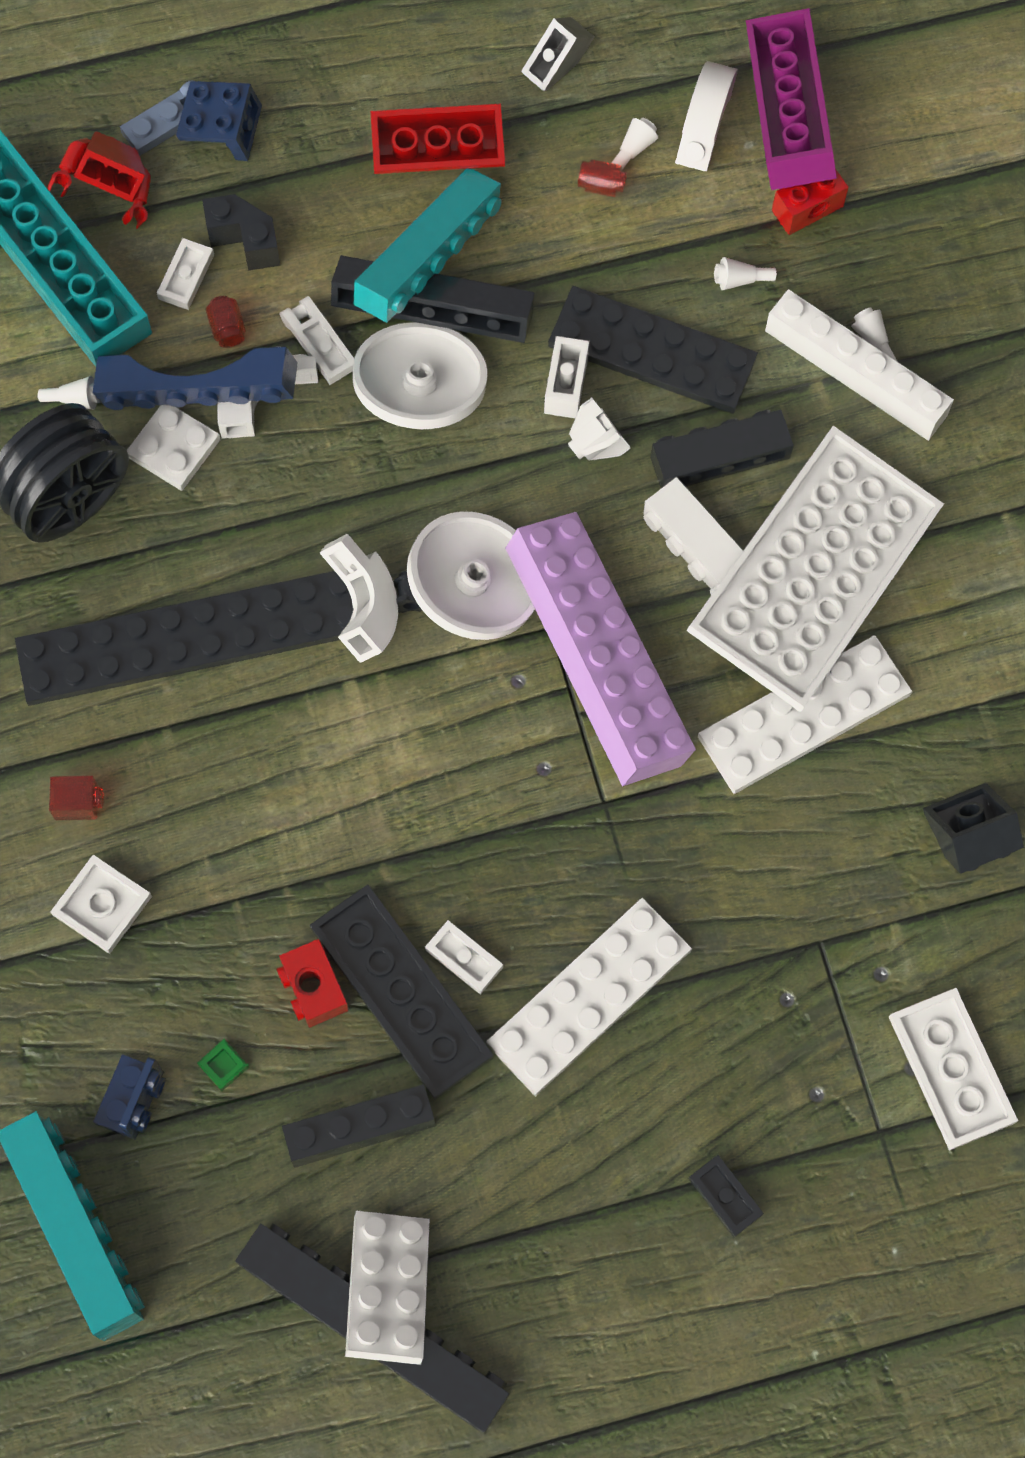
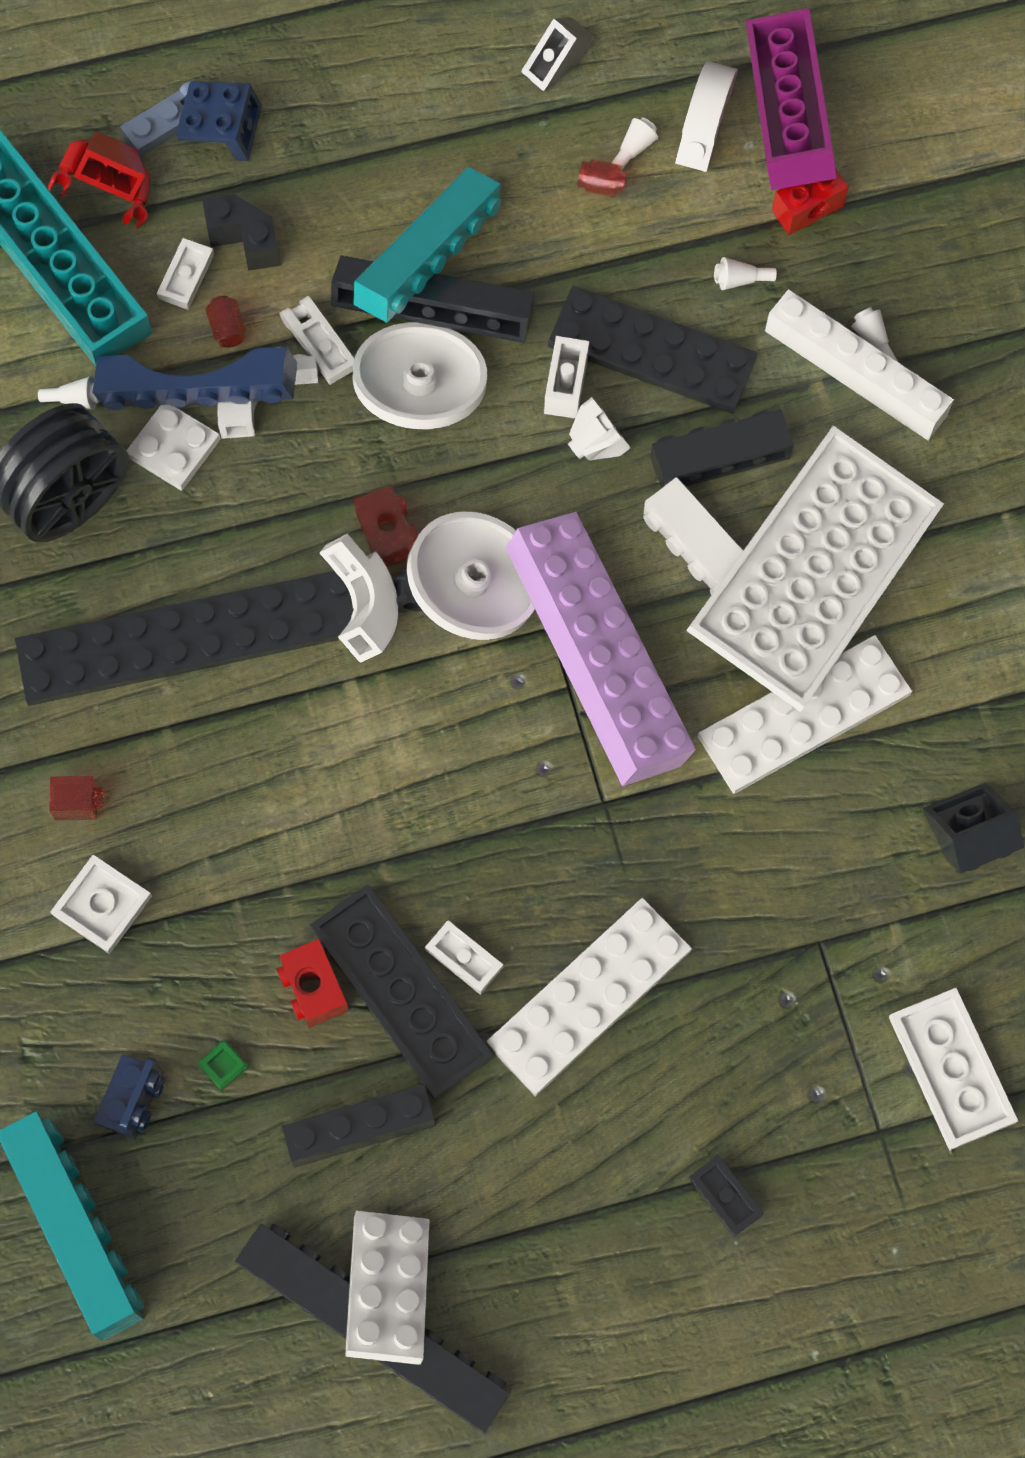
(381, 508): none -> clear red brick
(437, 138): red slope -> none

